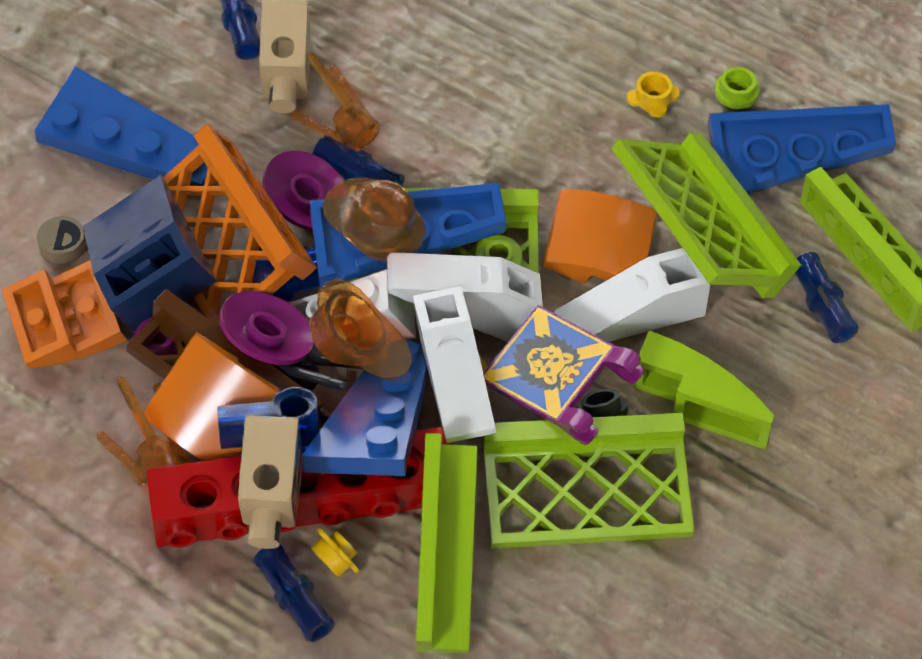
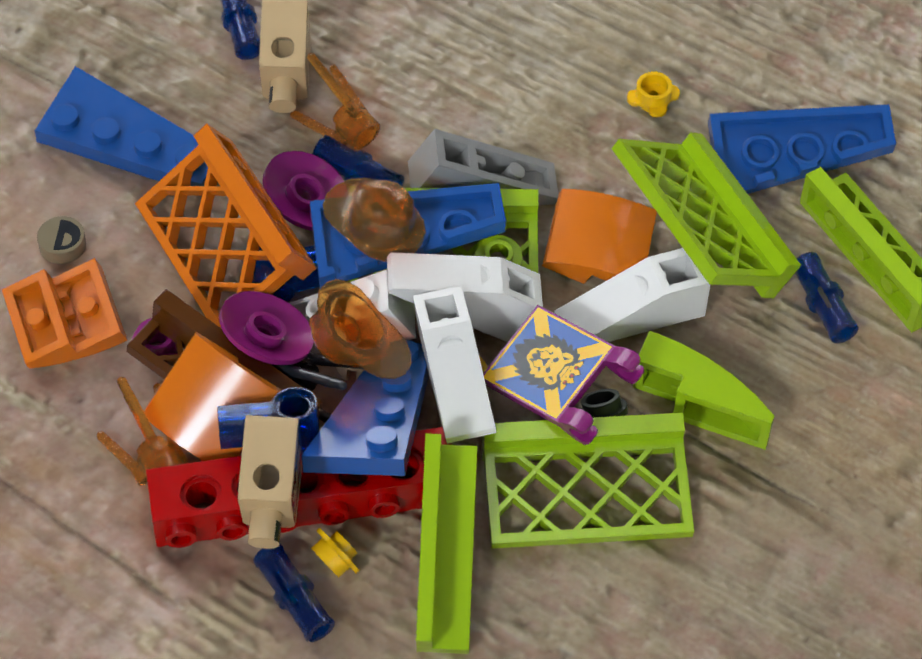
(143, 250): dark blue slope -> none
(457, 161): none -> light grey slope
(737, 88): lime plate -> none

